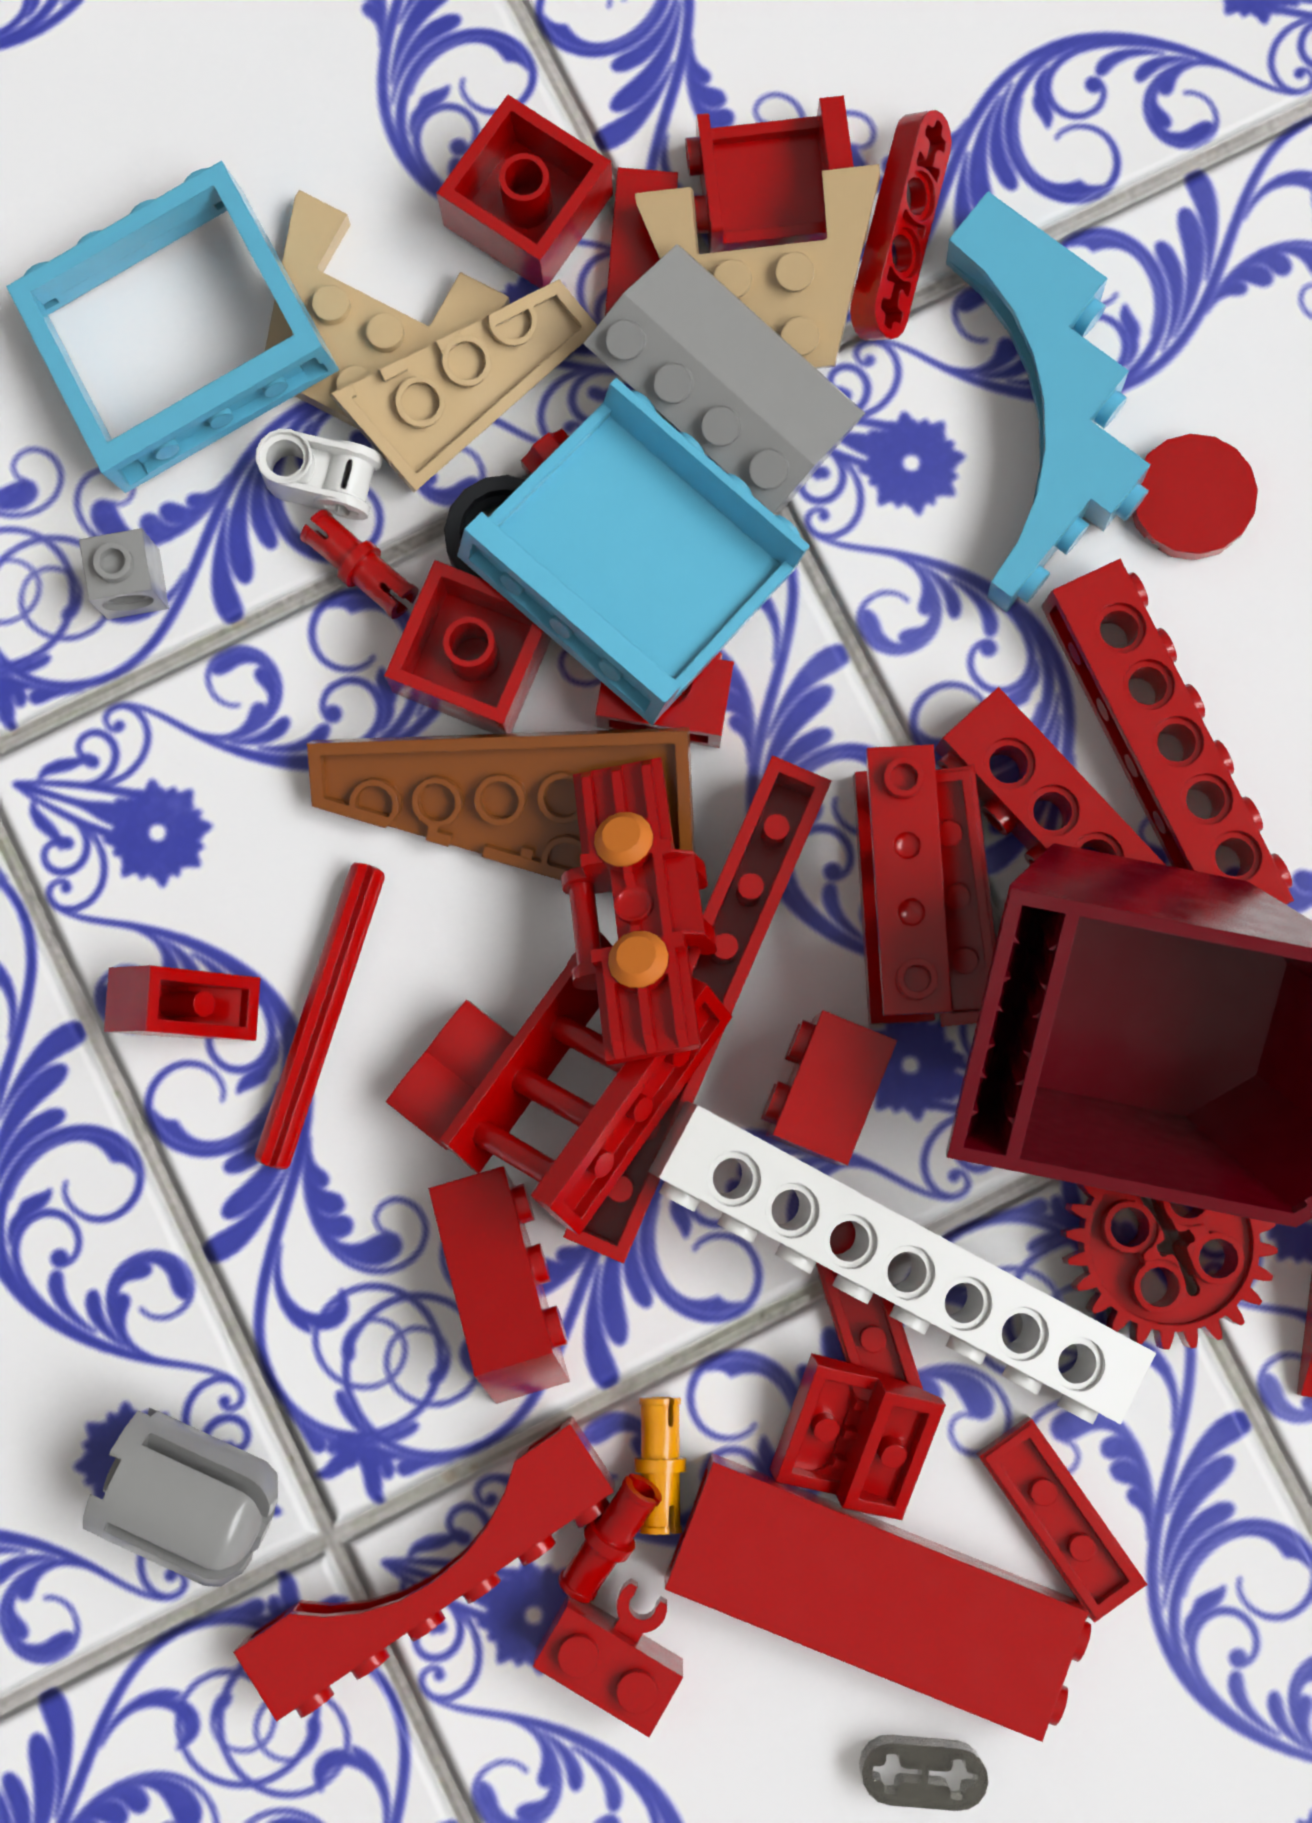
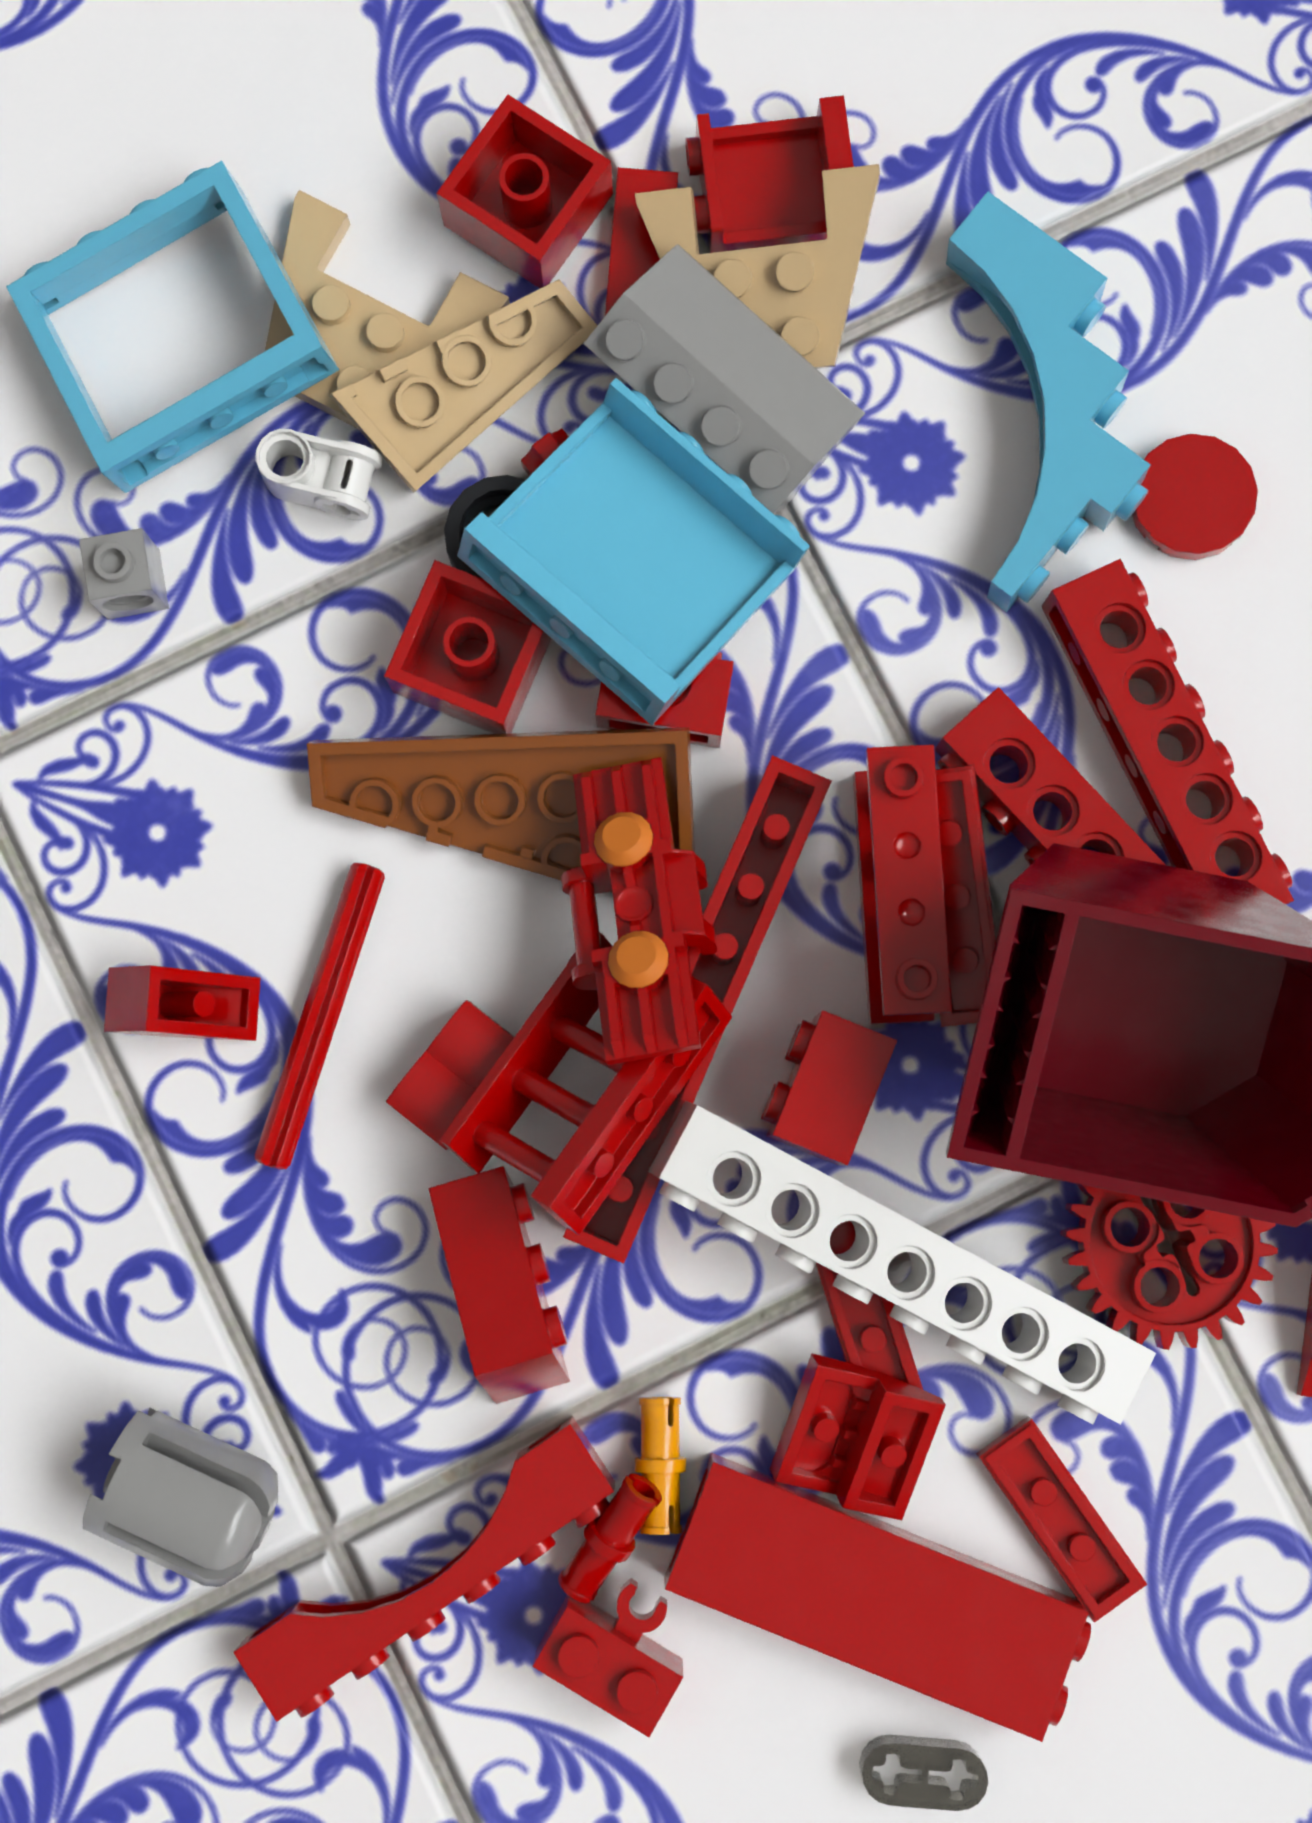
(359, 563): red pin -> none
(883, 290): red beam -> none

